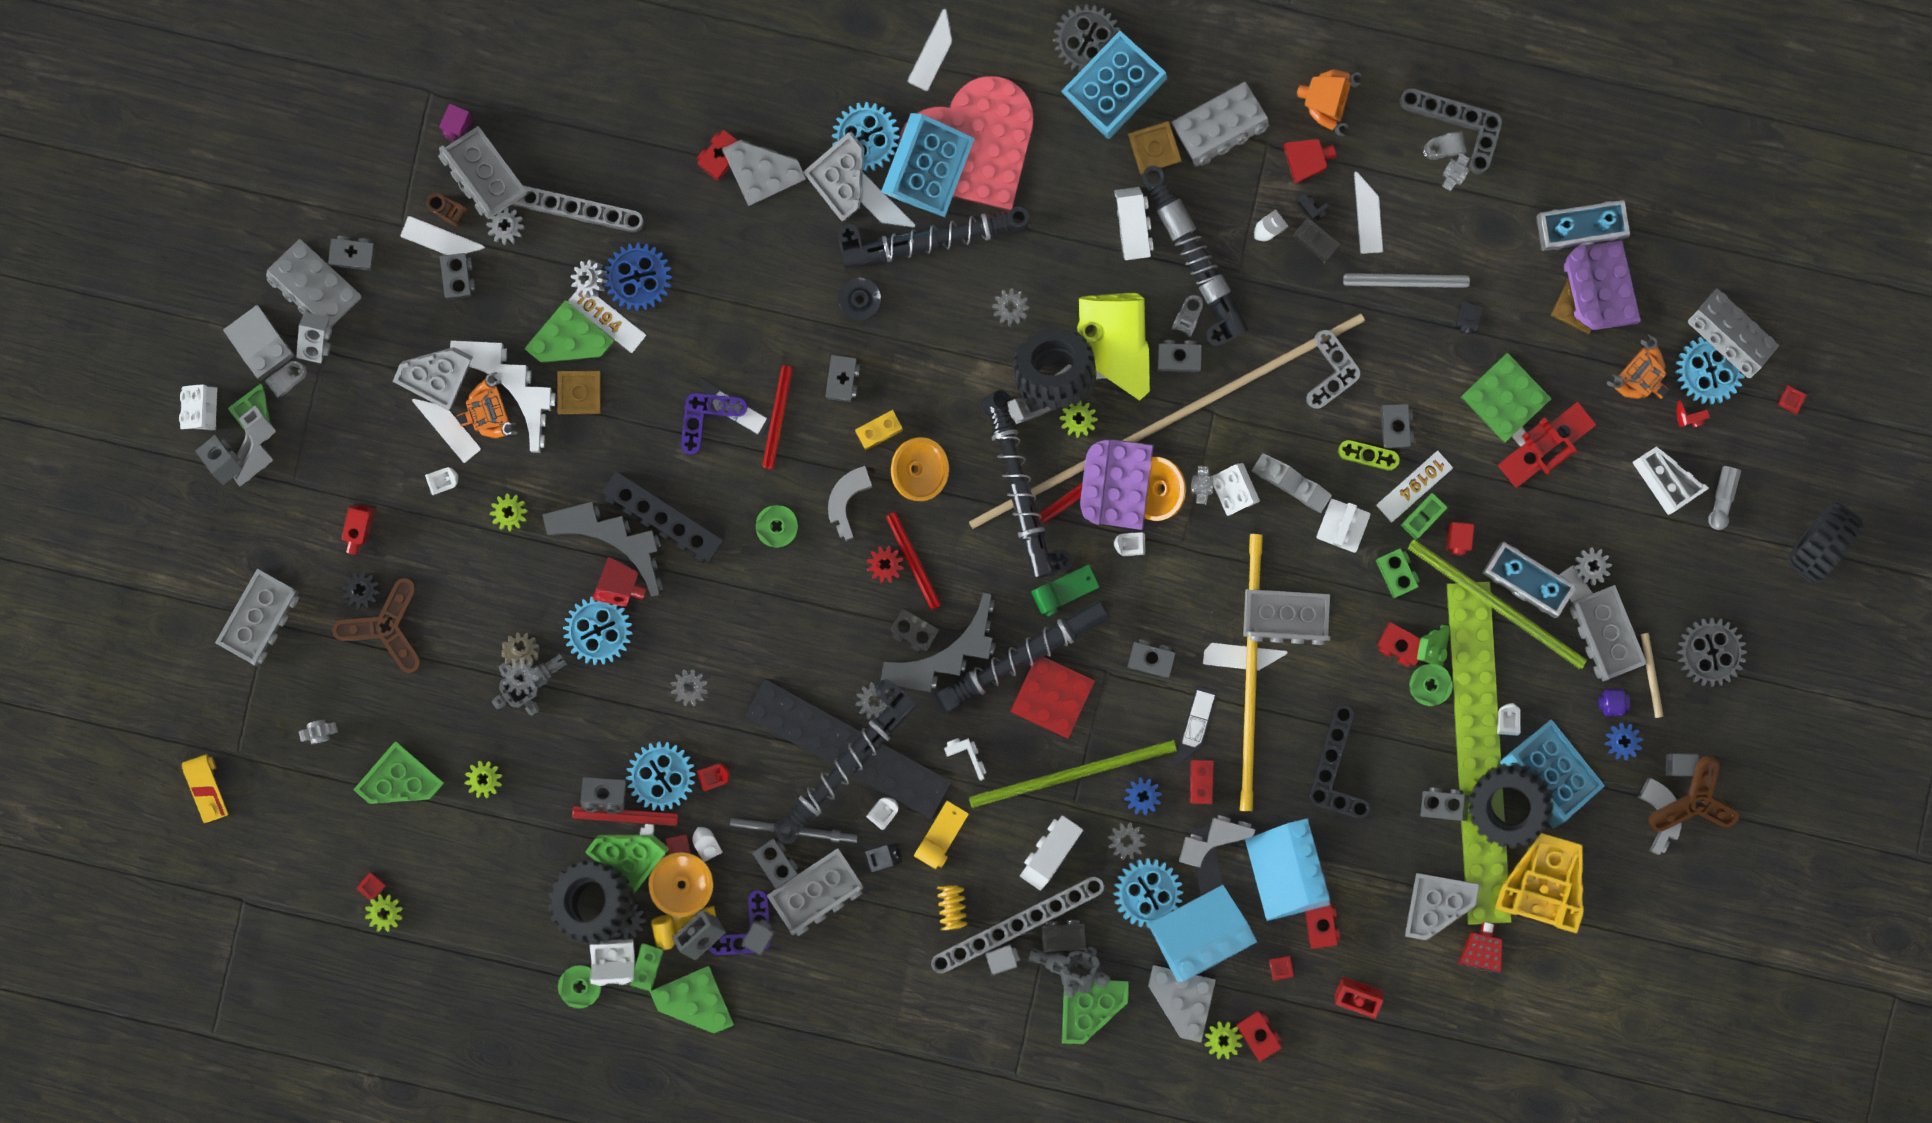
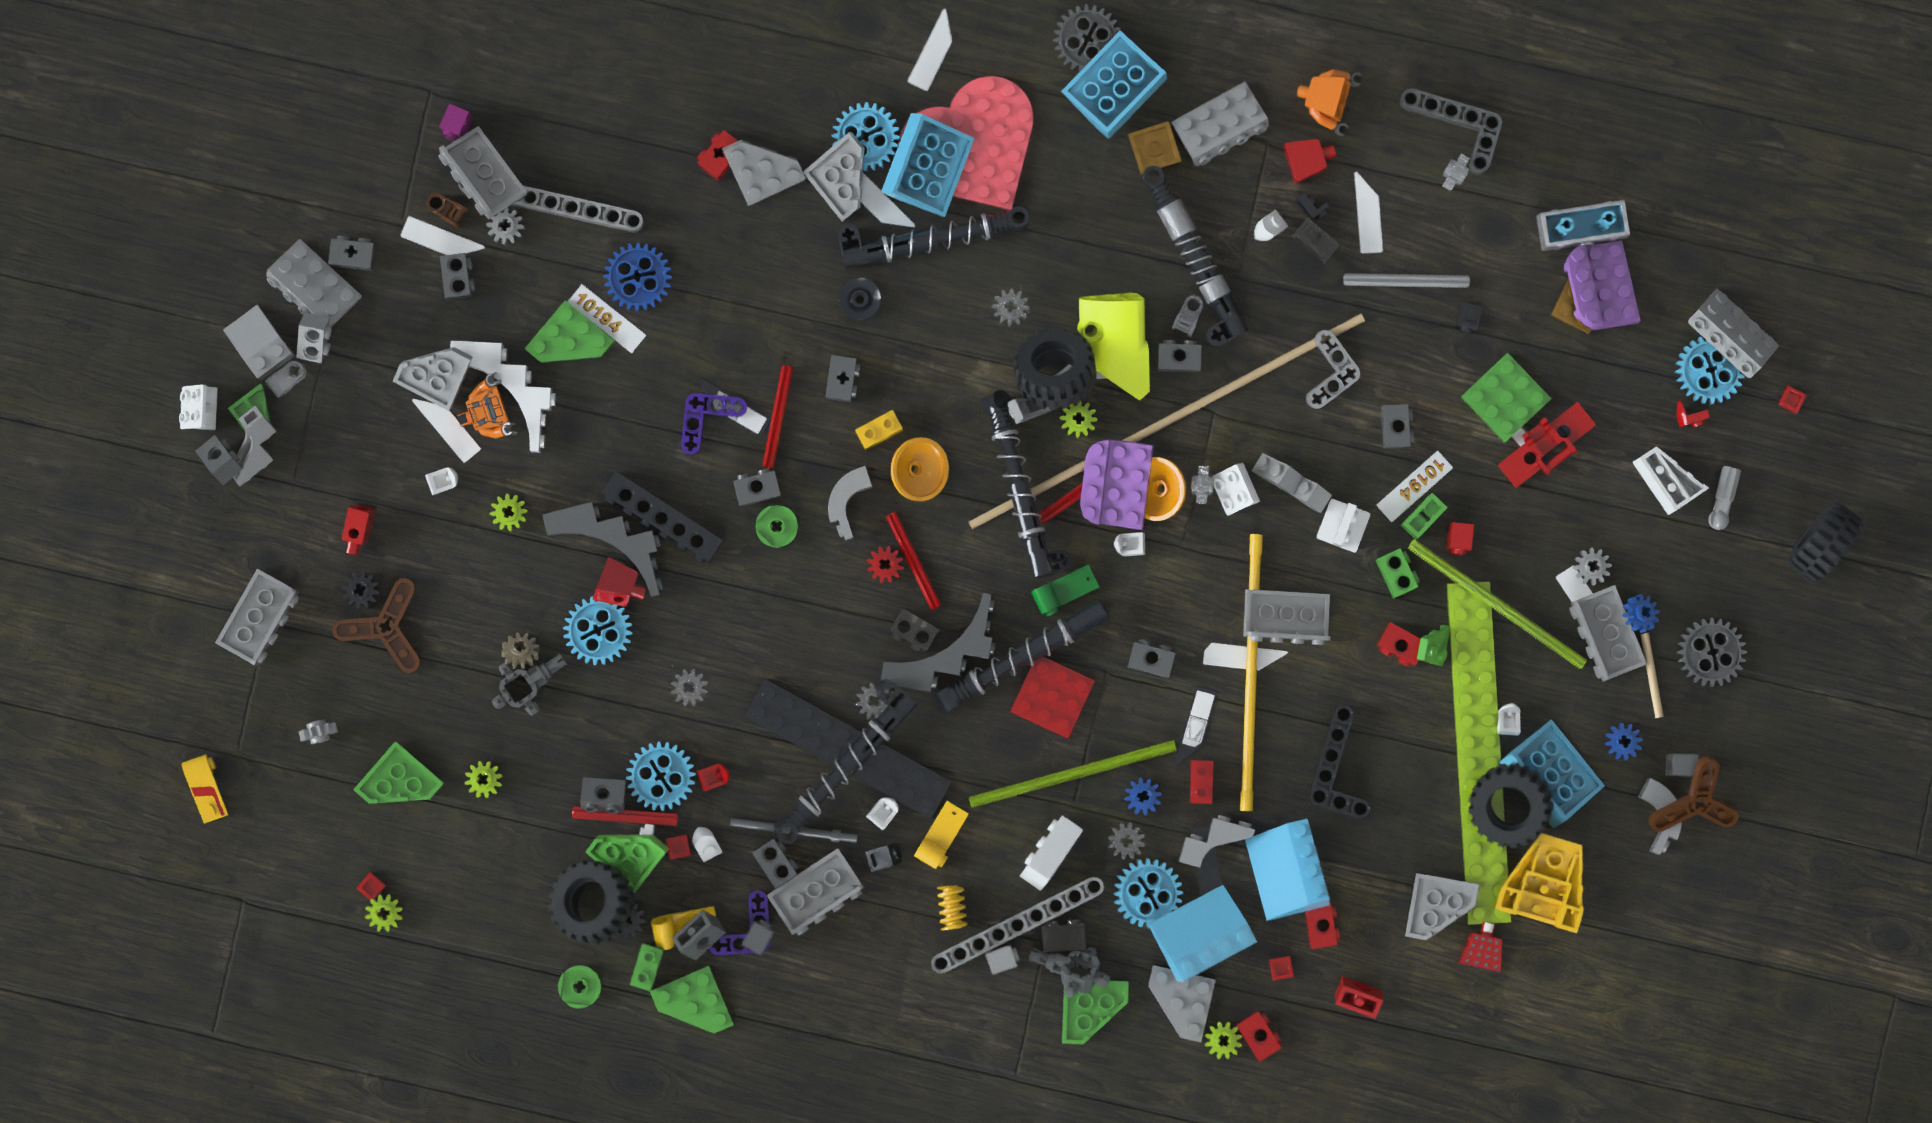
(517, 684): clear gear -> none
(579, 392): pearl gold plate -> none
(589, 278): light grey gear -> none
(612, 962): white bracket -> none
(665, 880): light orange dish -> none
(747, 496): none -> dark grey brick
(956, 746): white bracket -> none
(1134, 223): white wedge -> none
(1354, 446): lime beam -> none
(1419, 689): bright green plate -> none
(1444, 809): dark grey brick -> none
(1449, 146): clear piece -> none
(1529, 580): medium azure piece -> none
(1614, 702): dark purple head -> none
(1641, 613): none -> blue gear
(1643, 373): torso -> none

